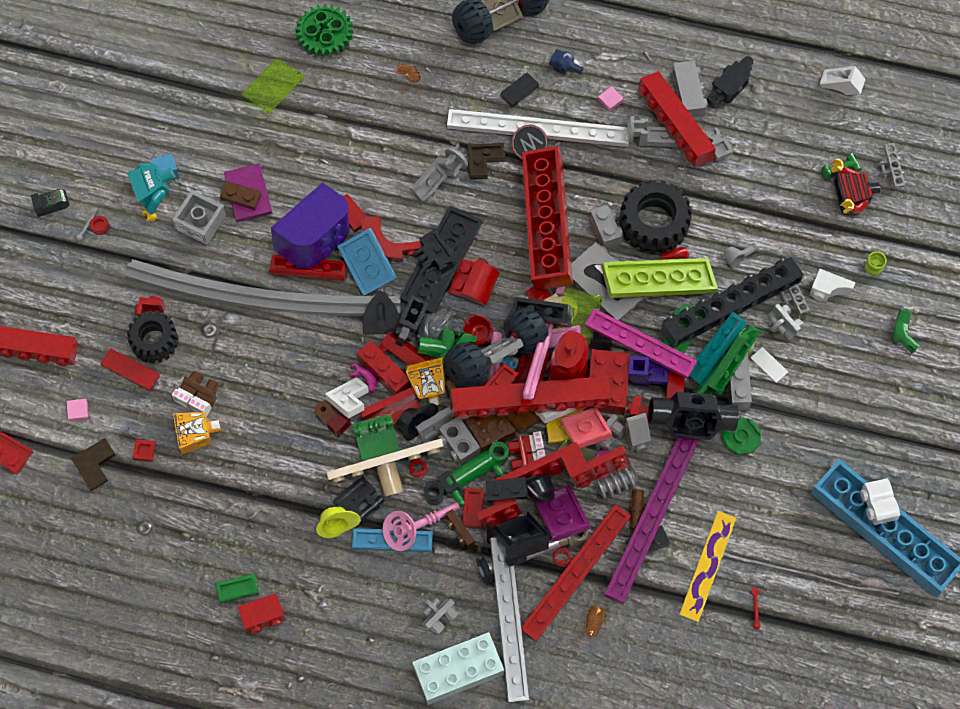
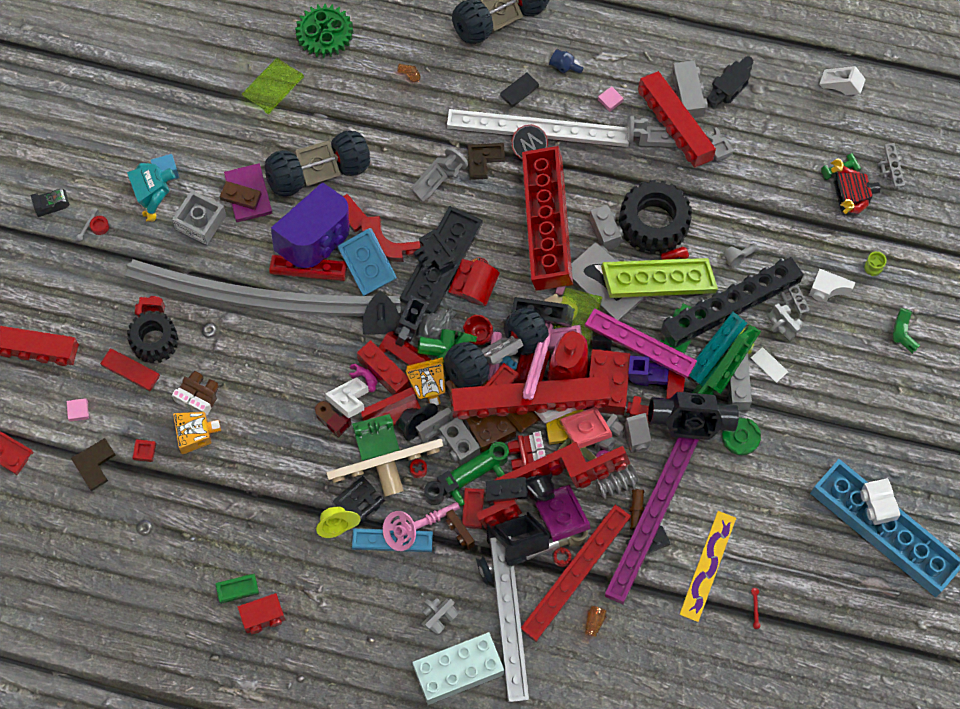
(317, 163): none -> black plate
(538, 295): red plate -> none

